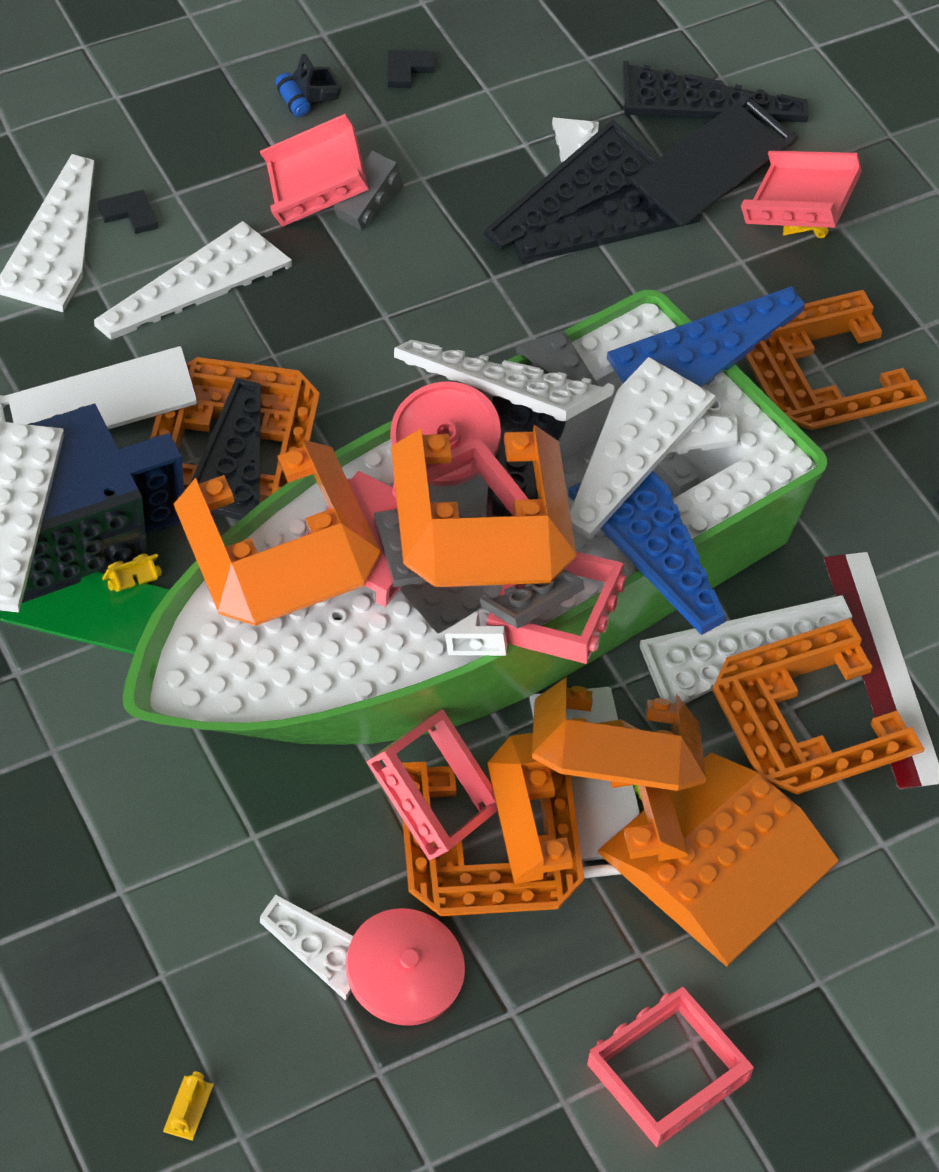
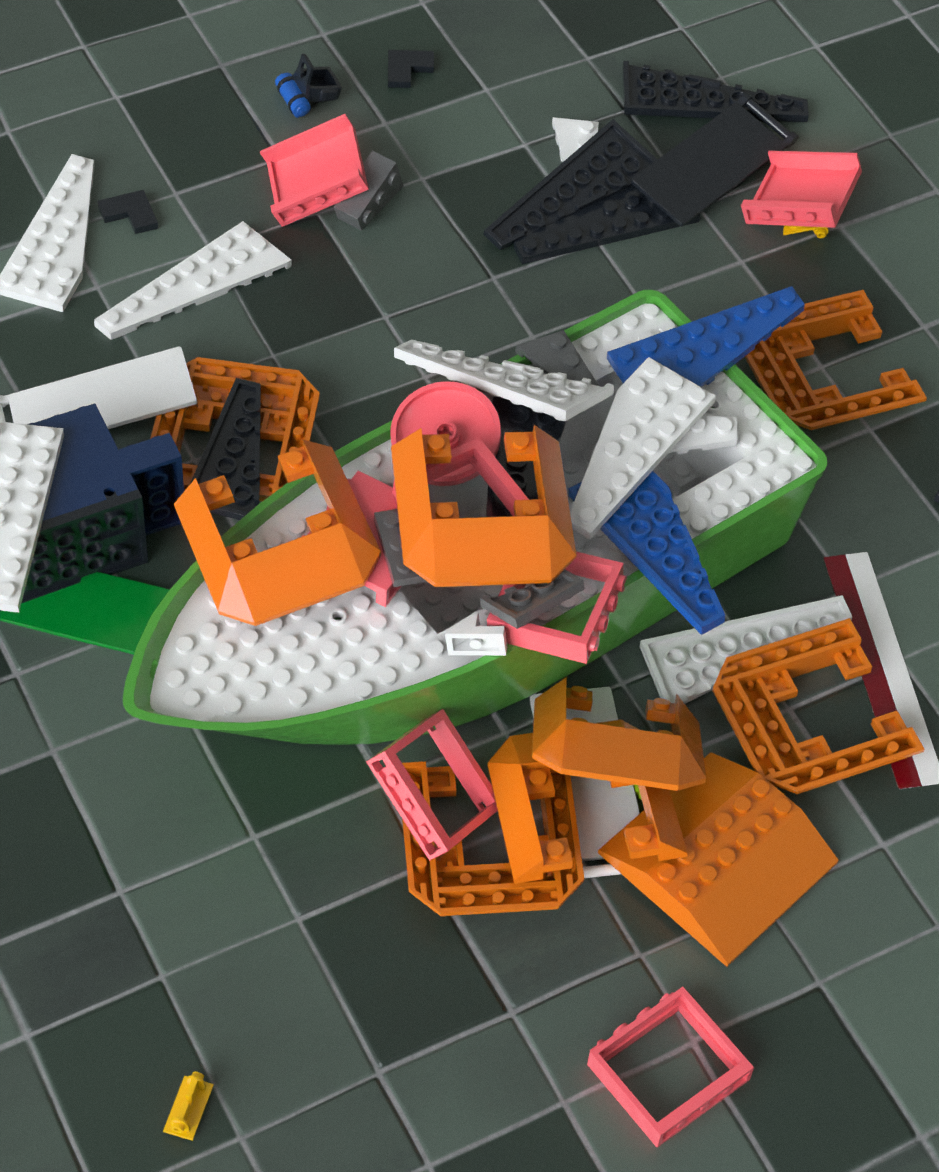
(122, 573): yellow hinge -> none
(311, 940): white wing -> none
(405, 966): coral dish -> none

